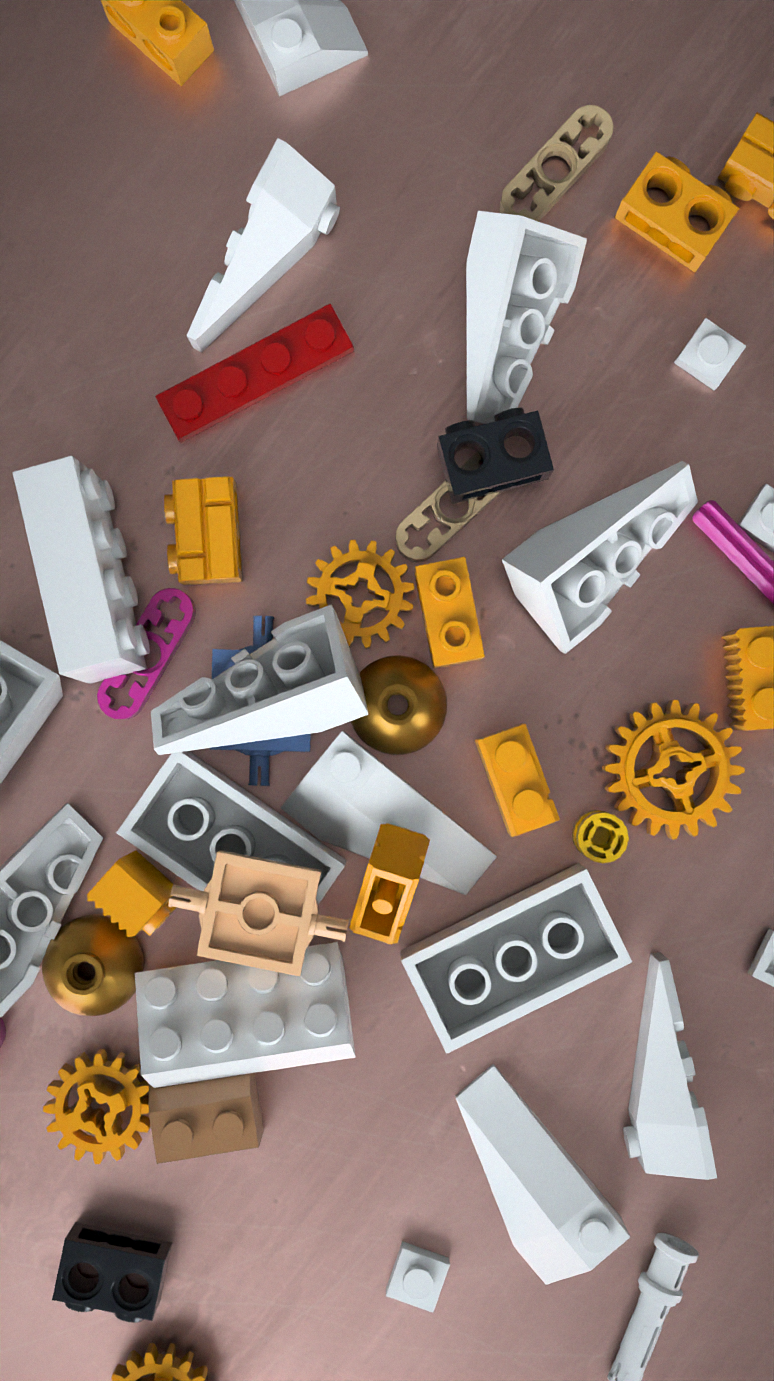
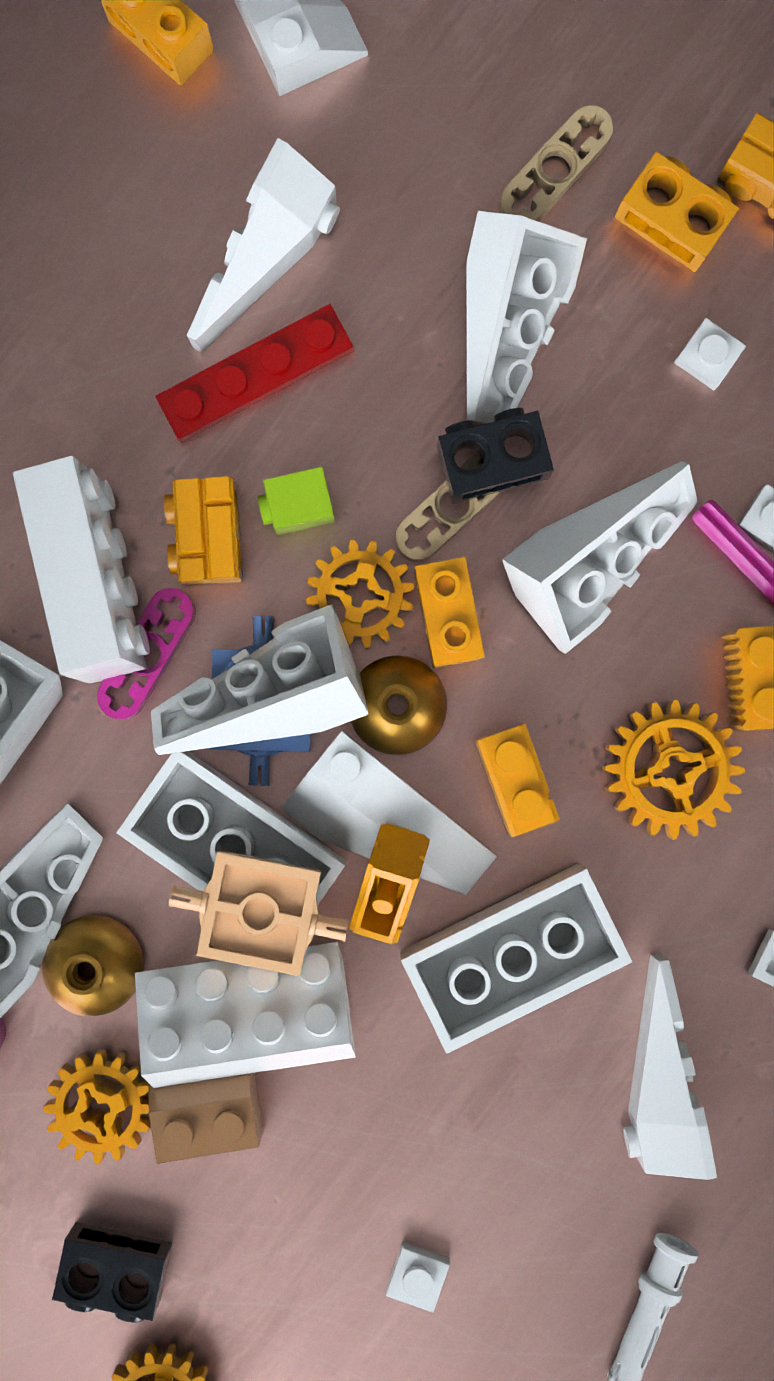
(134, 895): light orange brick -> none
(296, 501): none -> lime brick
(543, 1195): white wedge -> none
(594, 829): yellow wheel -> none

